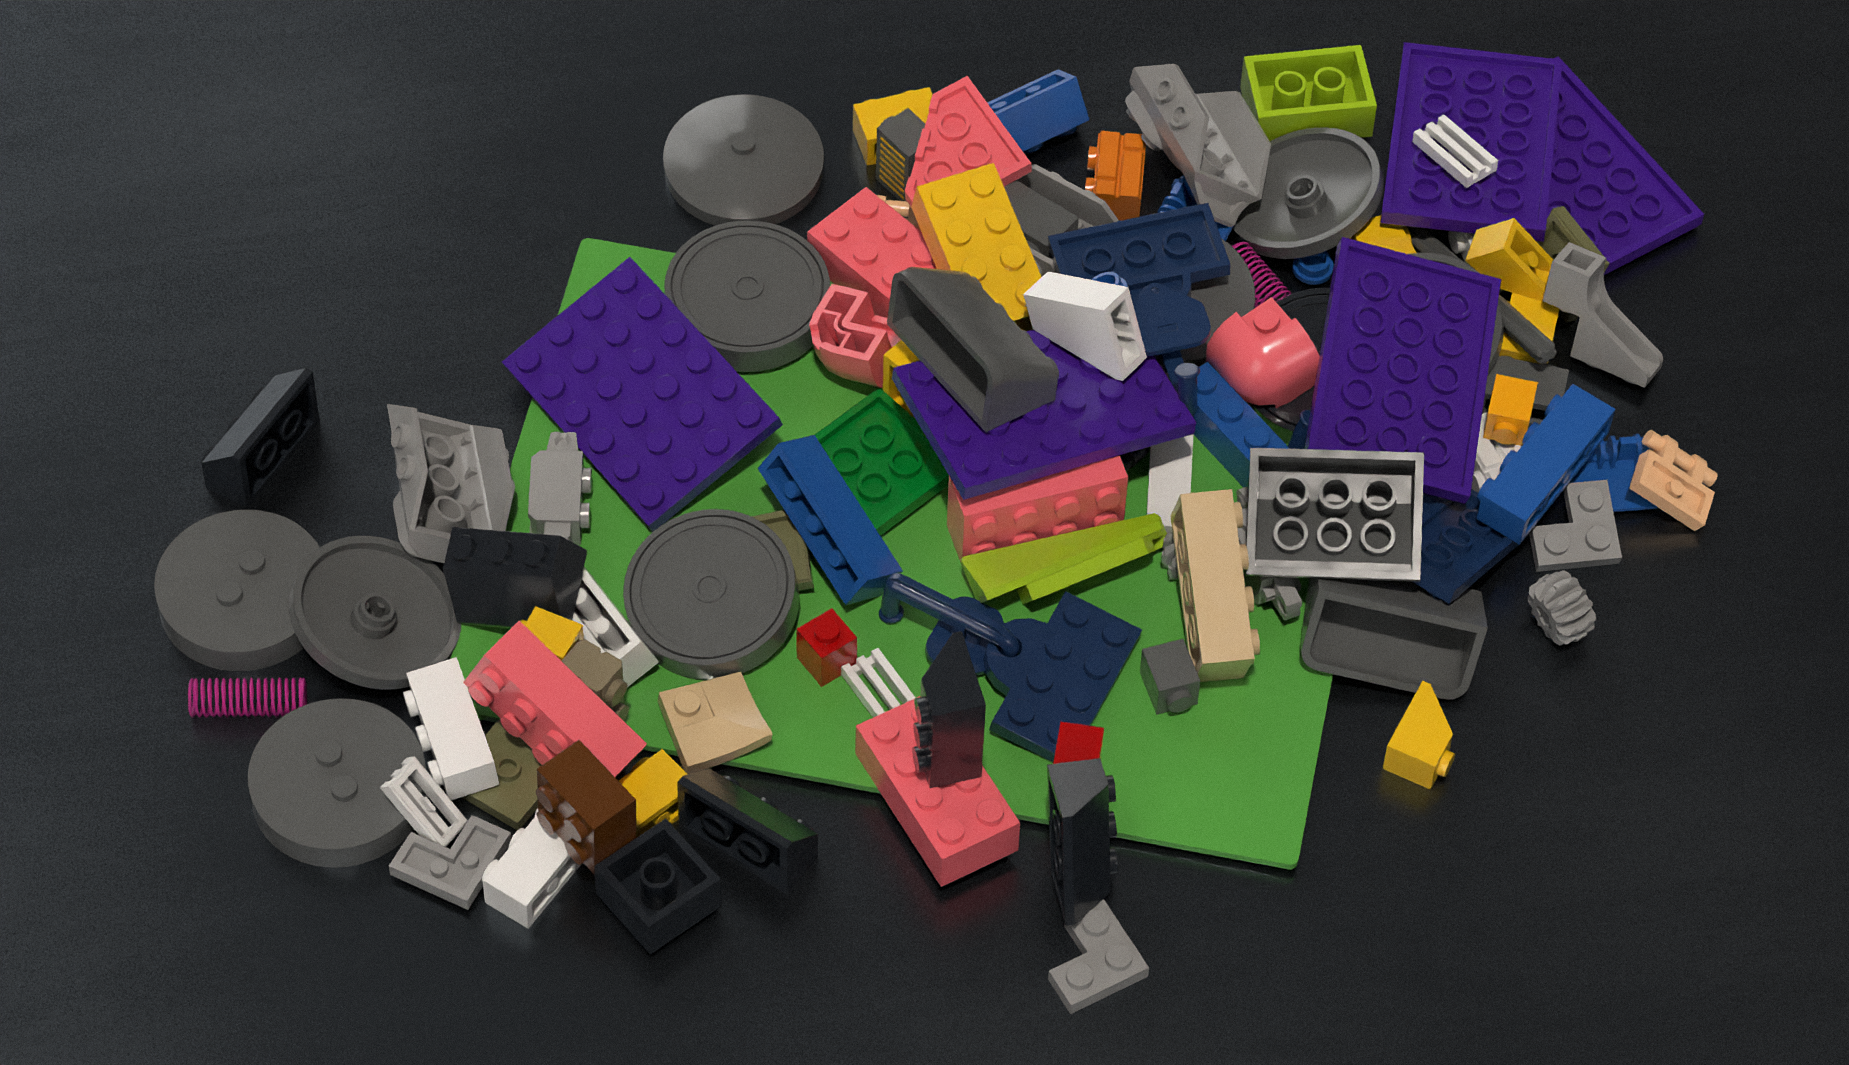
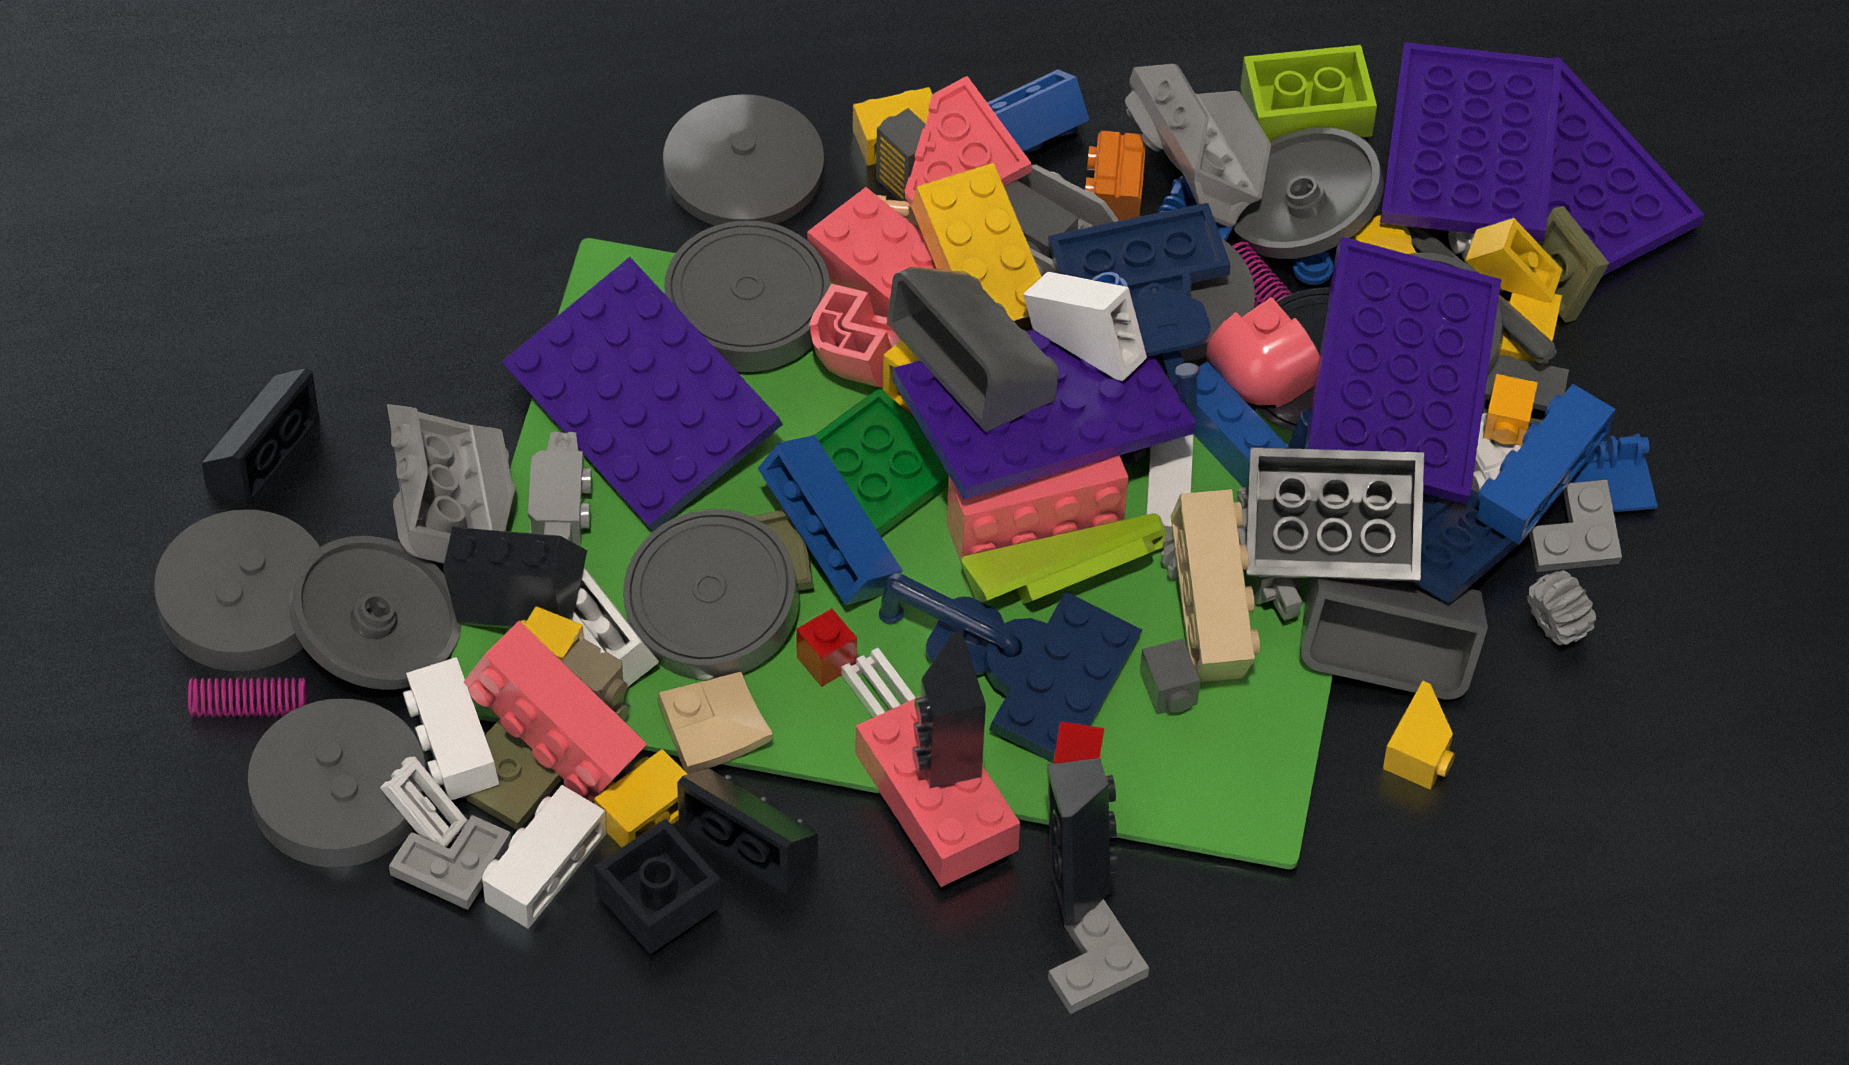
(584, 805): reddish brown brick -> none
(1460, 148): white tile -> none
(1603, 333): light grey arch -> none
(1674, 489): light nougat plate -> none

